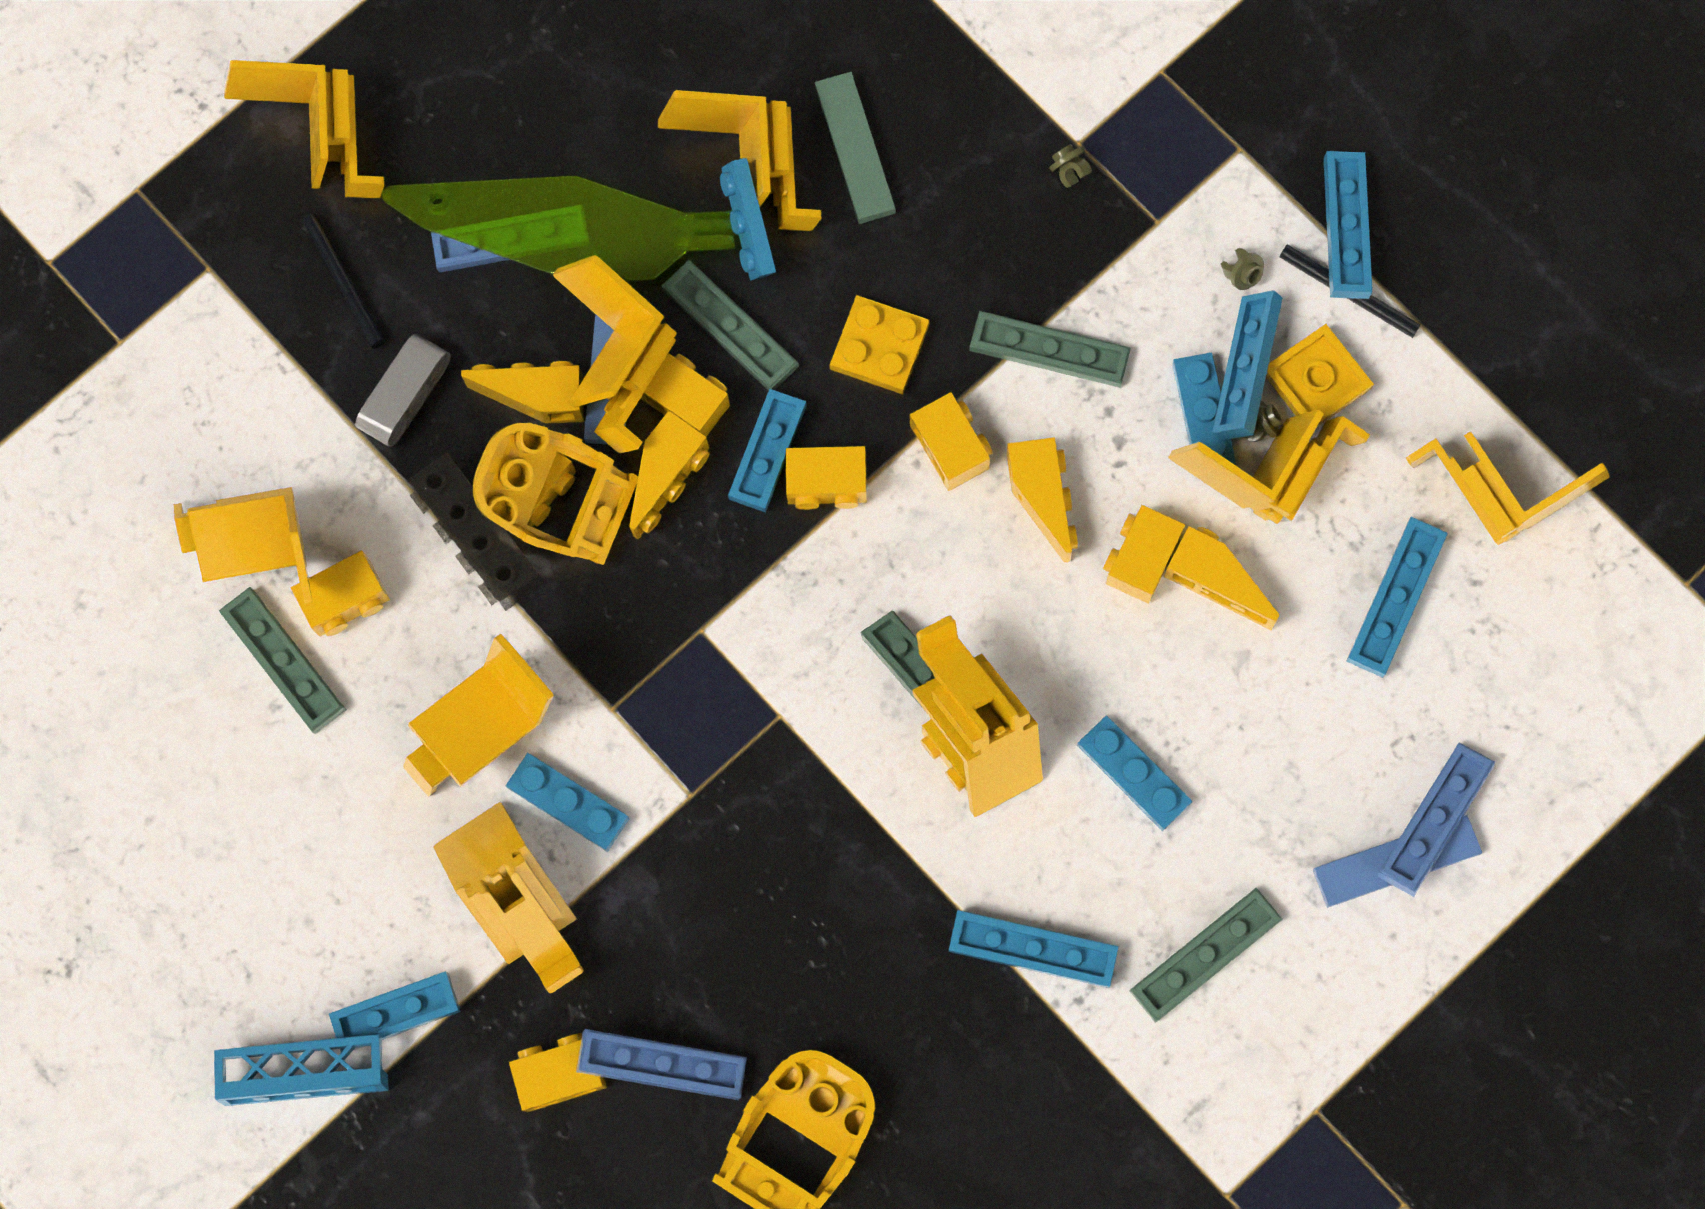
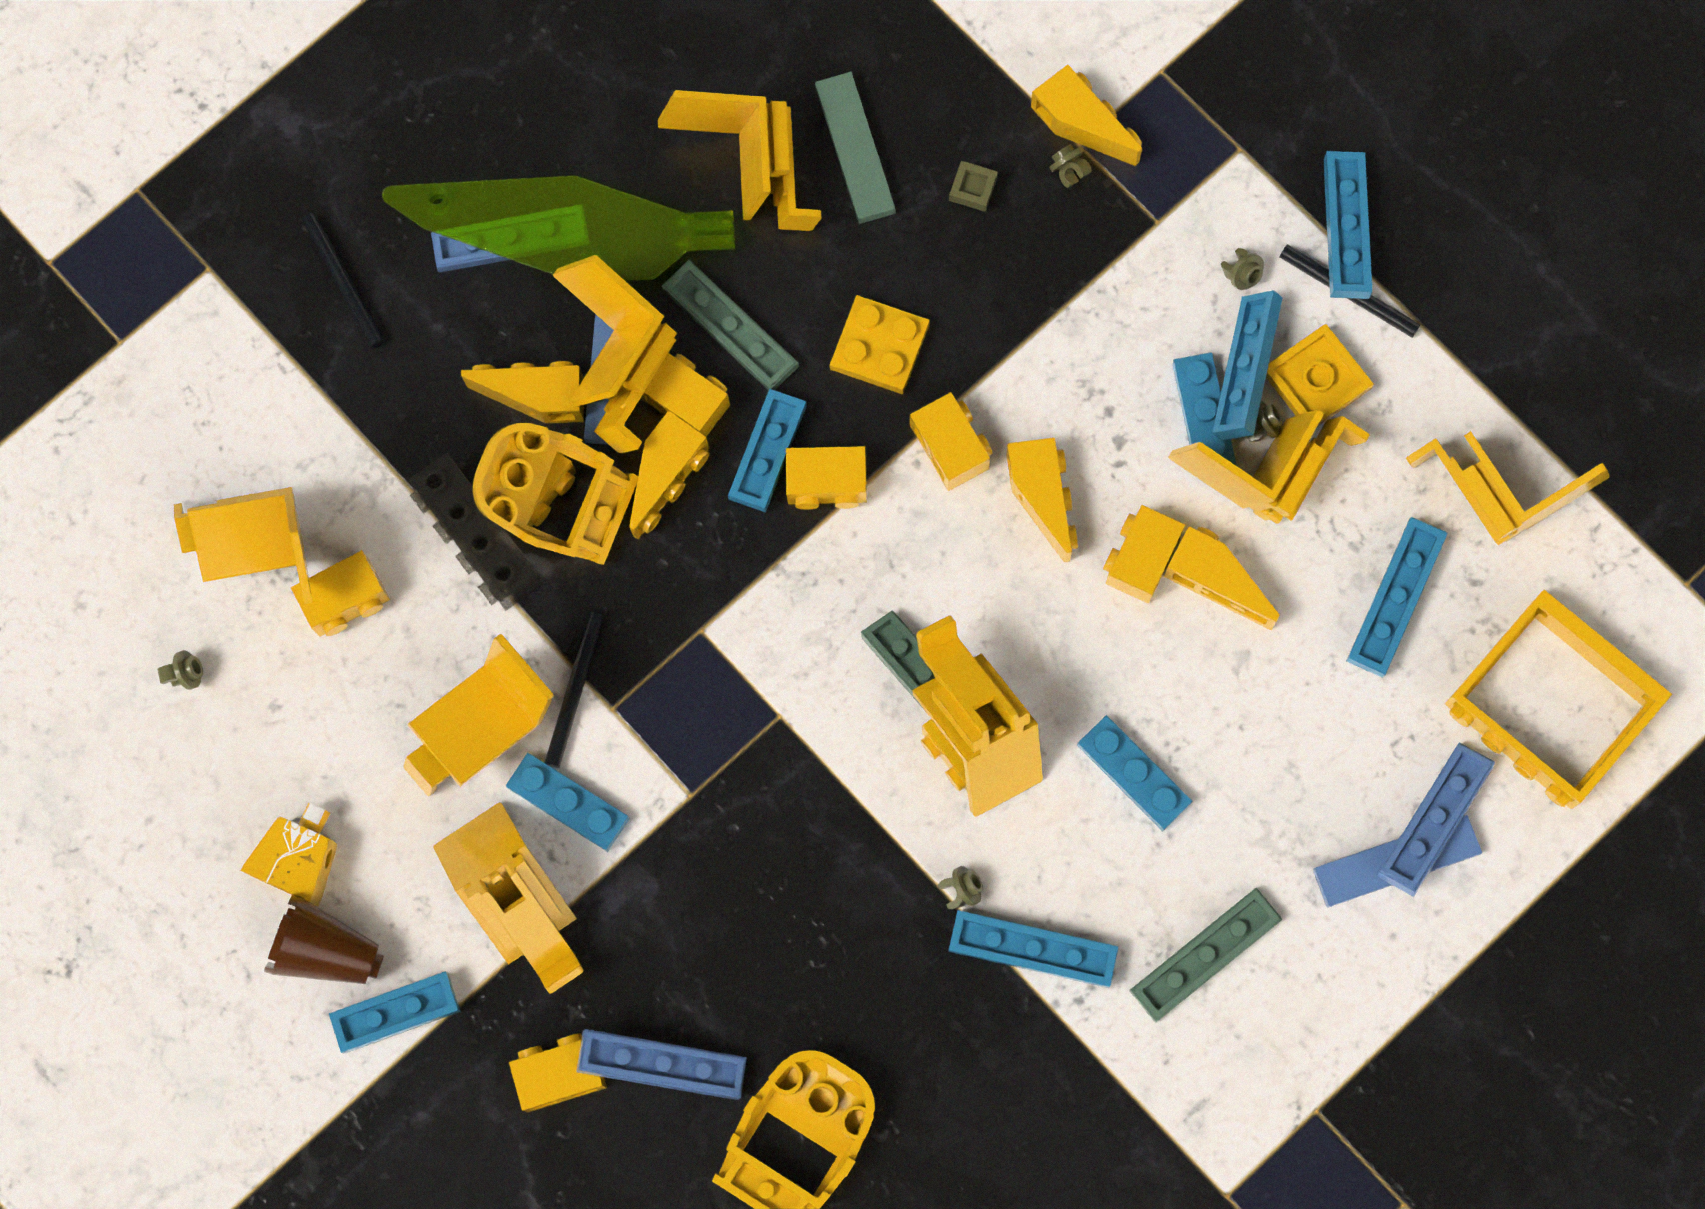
(184, 671): none -> olive plate
(282, 660): sand green tile -> none
(295, 856): none -> yellow torso
(299, 1086): dark azure fence -> none
(321, 947): none -> reddish brown cone
(330, 113): yellow piece -> none
(402, 390): light grey beam -> none
(574, 689): none -> black bar
(747, 219): dark azure plate -> none
(967, 885): none -> olive plate
(973, 186): none -> olive plate
(1050, 349): sand green tile -> none
(1078, 115): none -> yellow slope
(1598, 653): none -> yellow window

